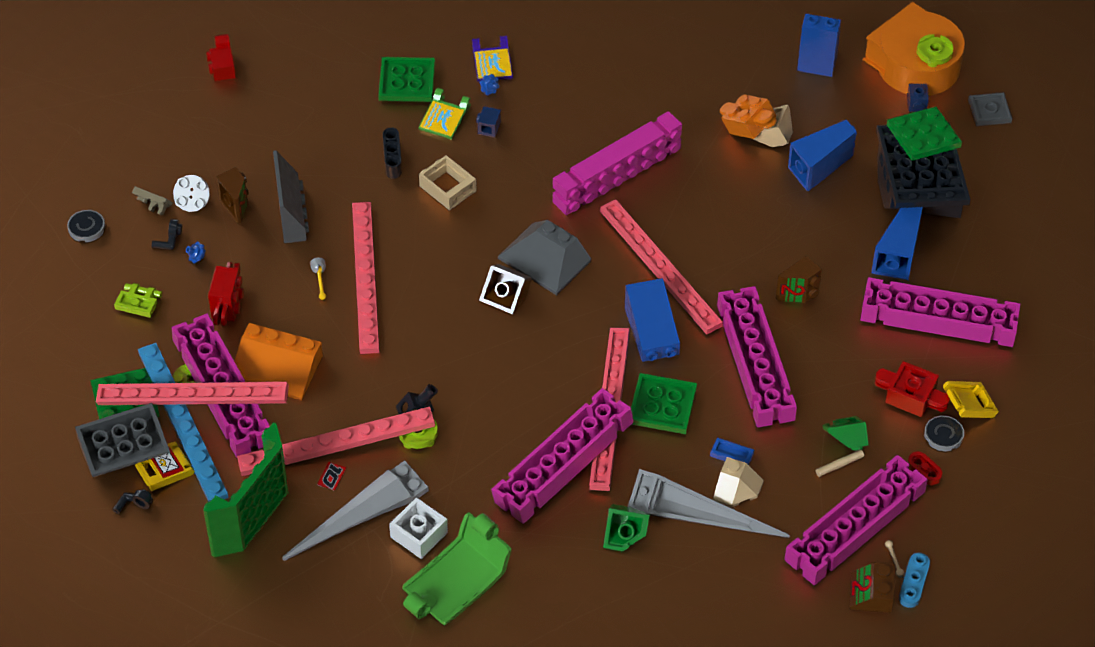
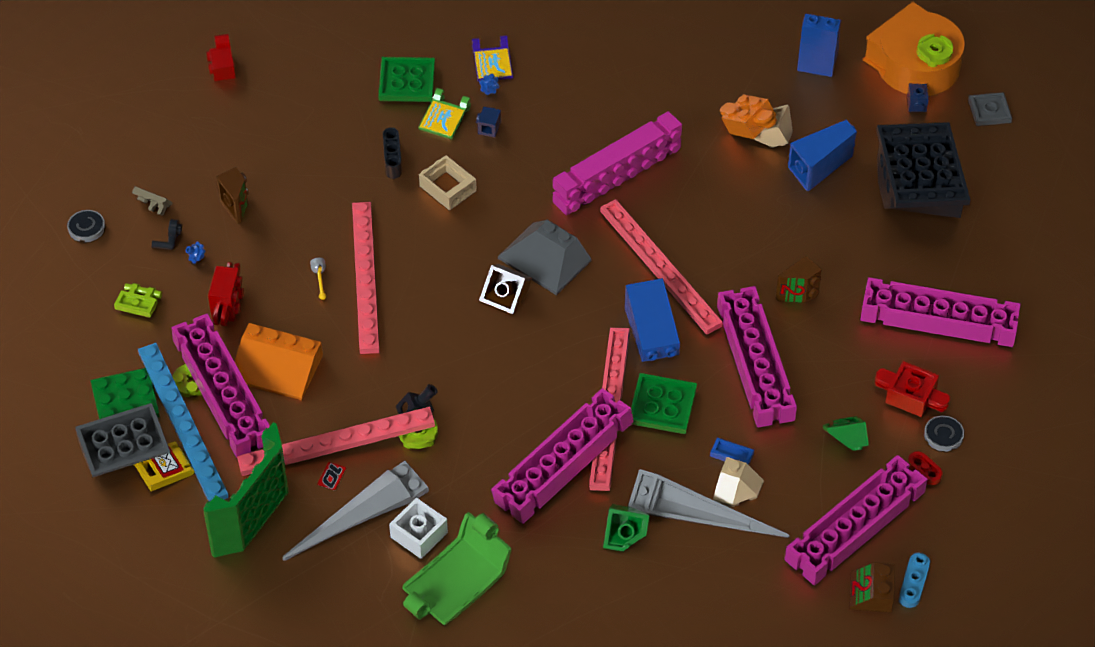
(141, 498): black plate -> none
(193, 393): coral plate -> none
(200, 193): white plate -> none
(290, 201): dark grey slope -> none
(839, 463): tan piece -> none
(896, 247): blue slope -> none
(899, 572): tan hinge -> none
(924, 133): green plate -> none
(964, 399): yellow container -> none

